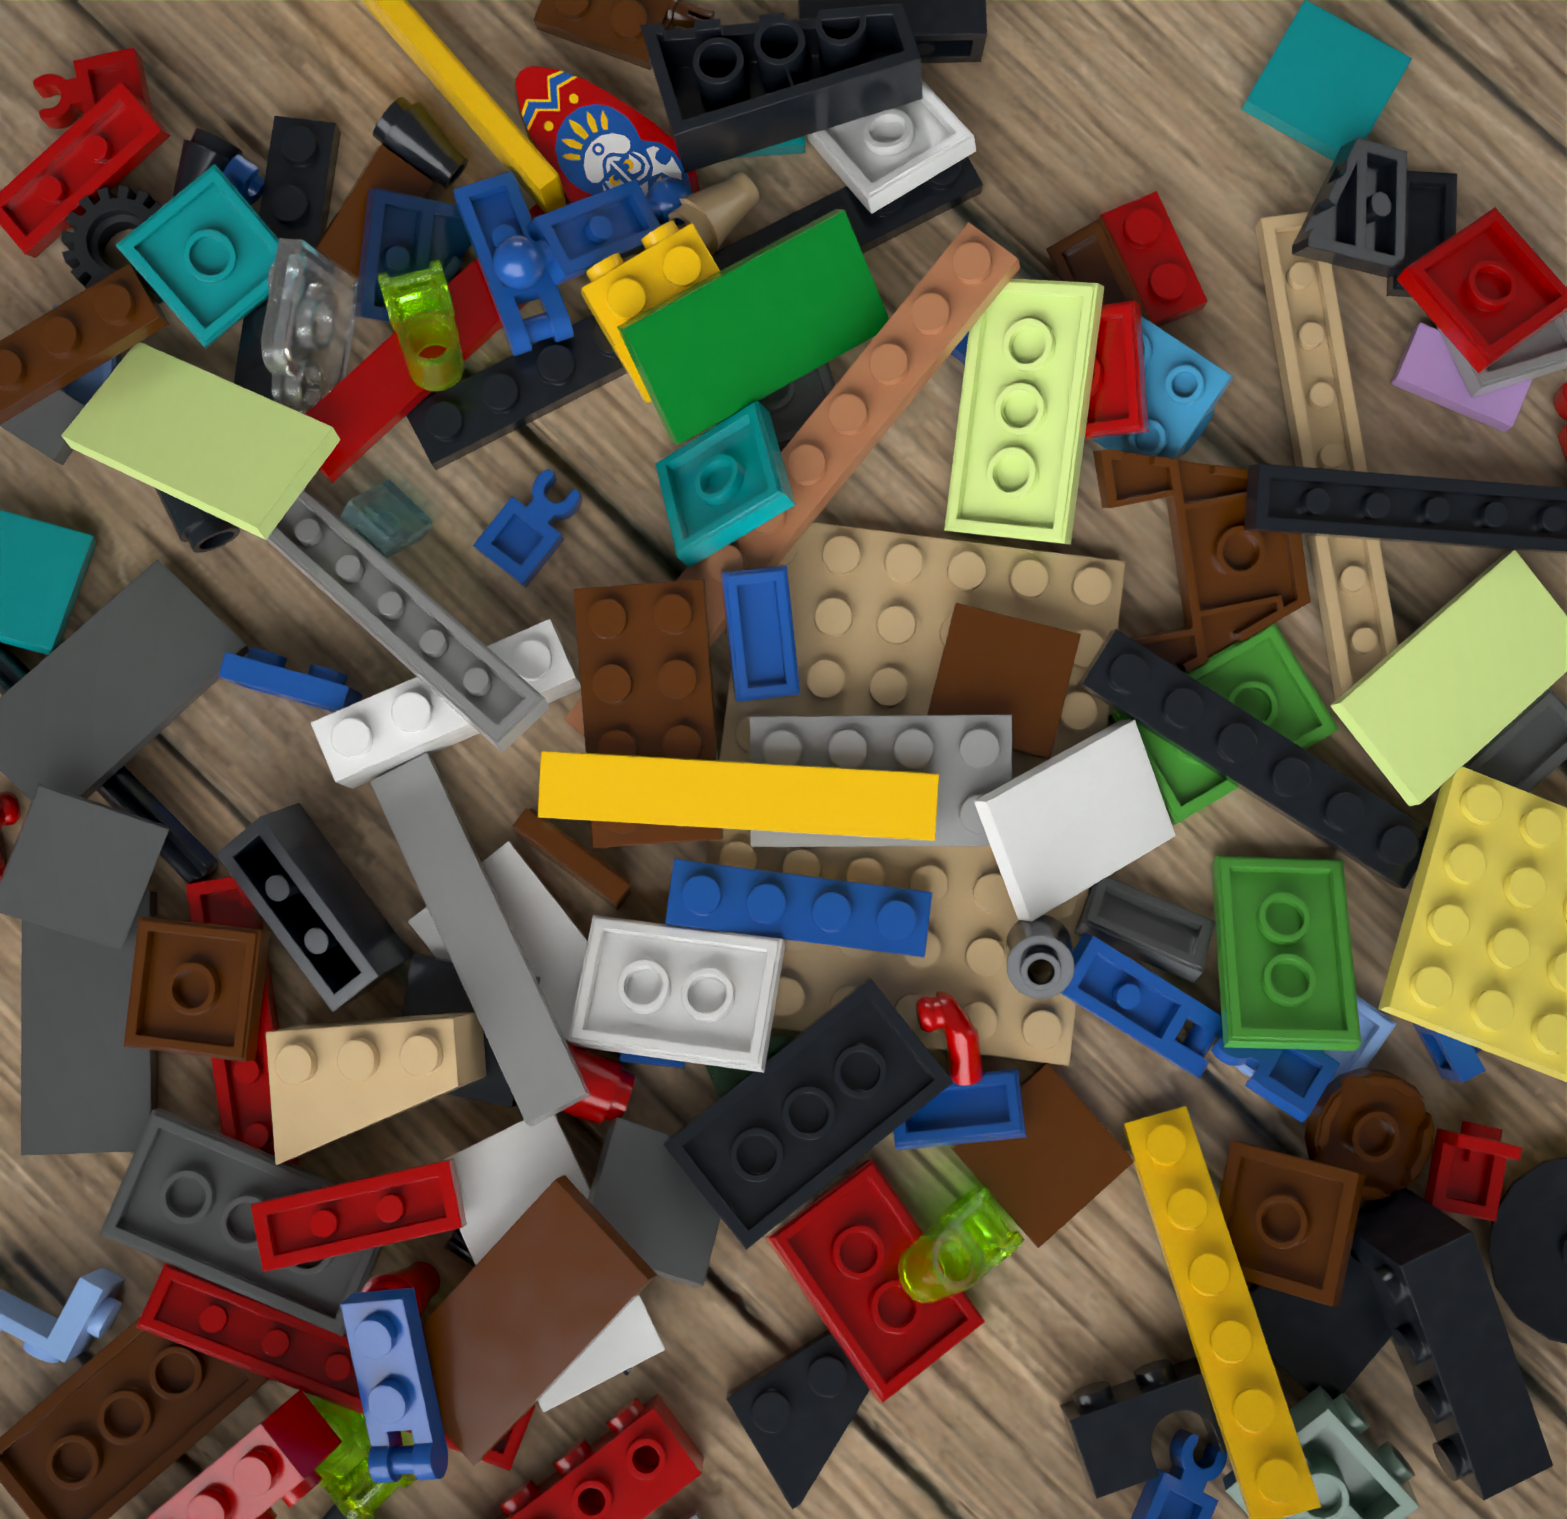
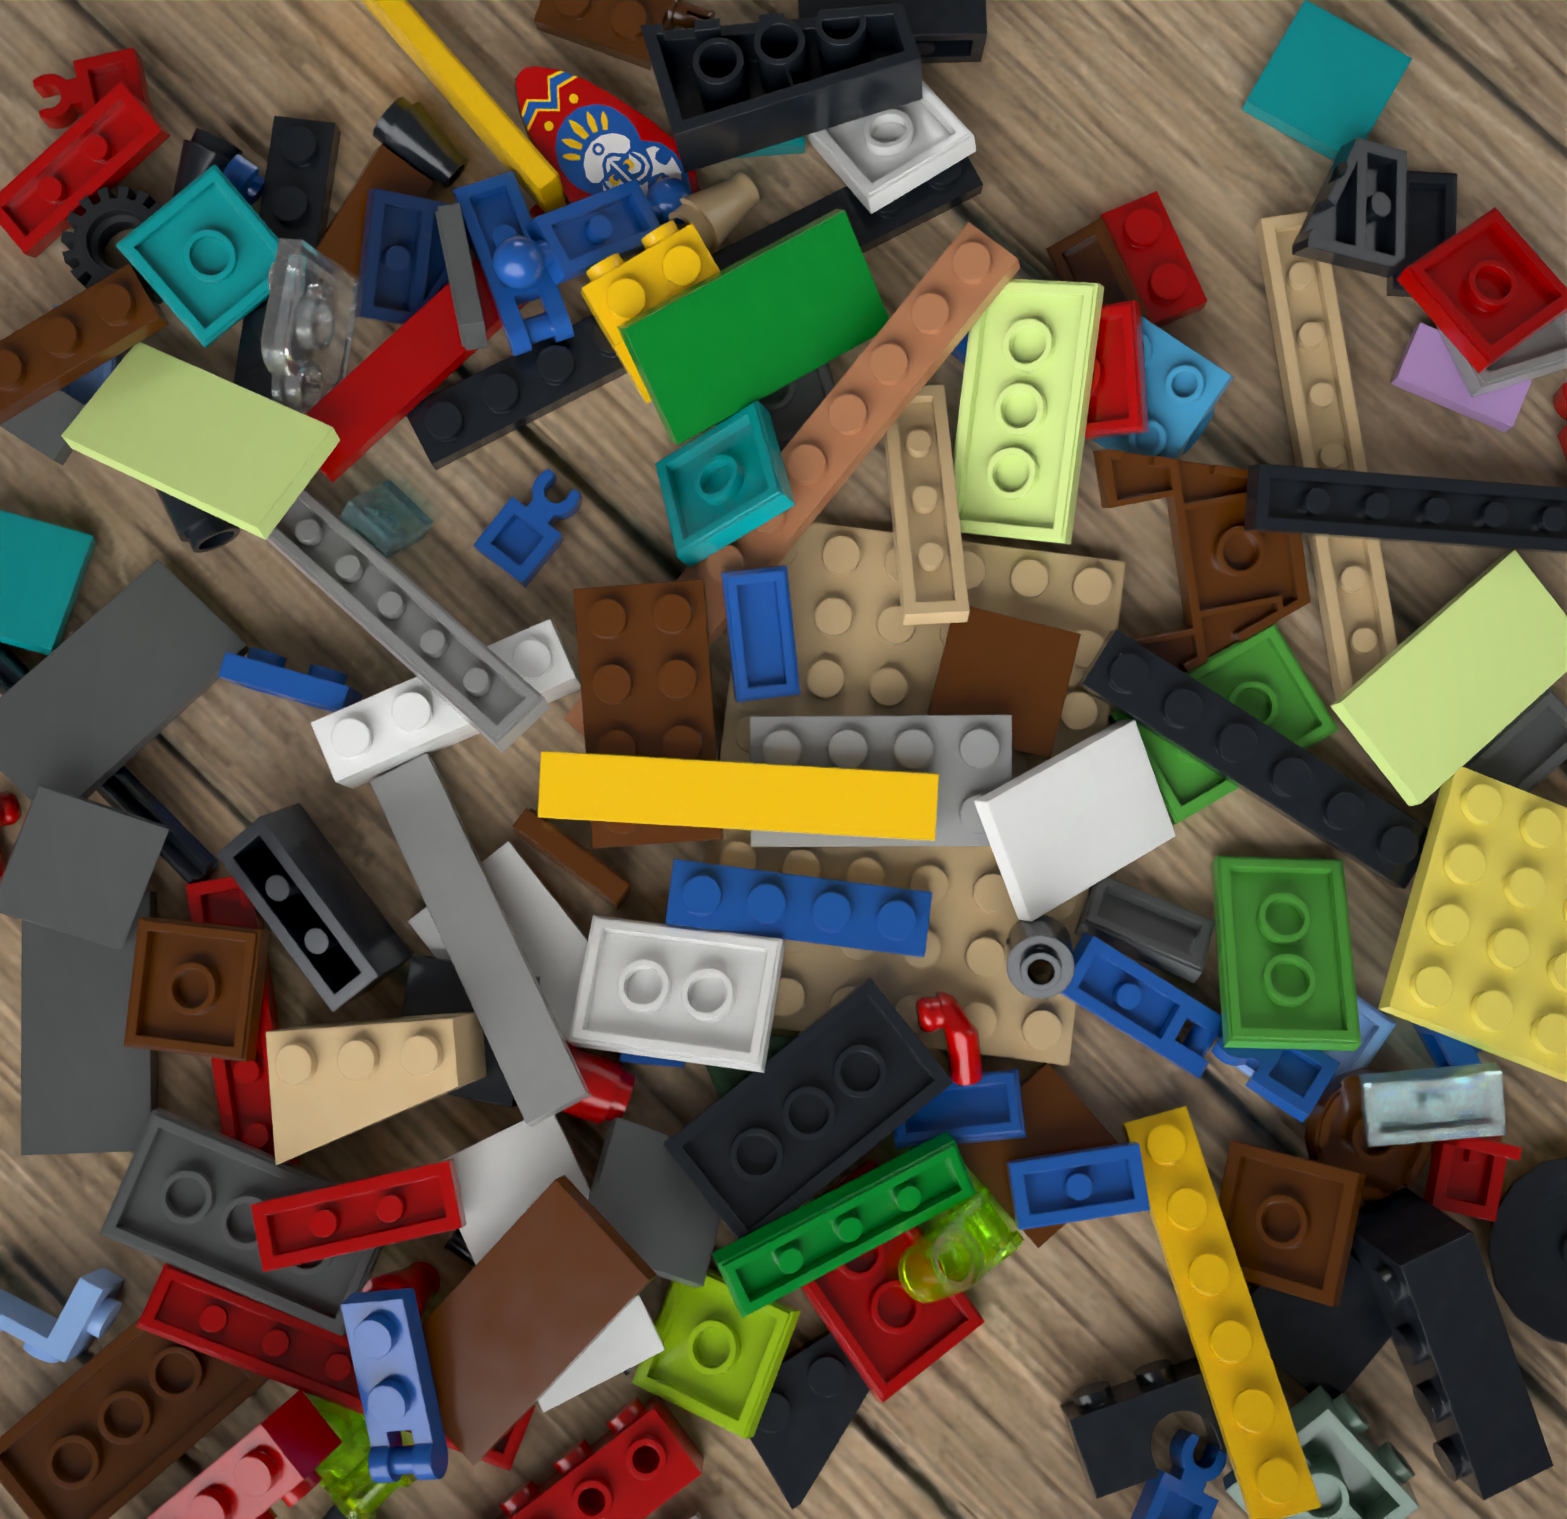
(423, 317): clear neon green piece -> none
(461, 276): none -> dark grey tile
(715, 1357): none -> lime tile
(844, 1224): none -> green tile
(926, 513): none -> tan plate
(1077, 1185): none -> blue plate
(1433, 1104): none -> clear light blue plate

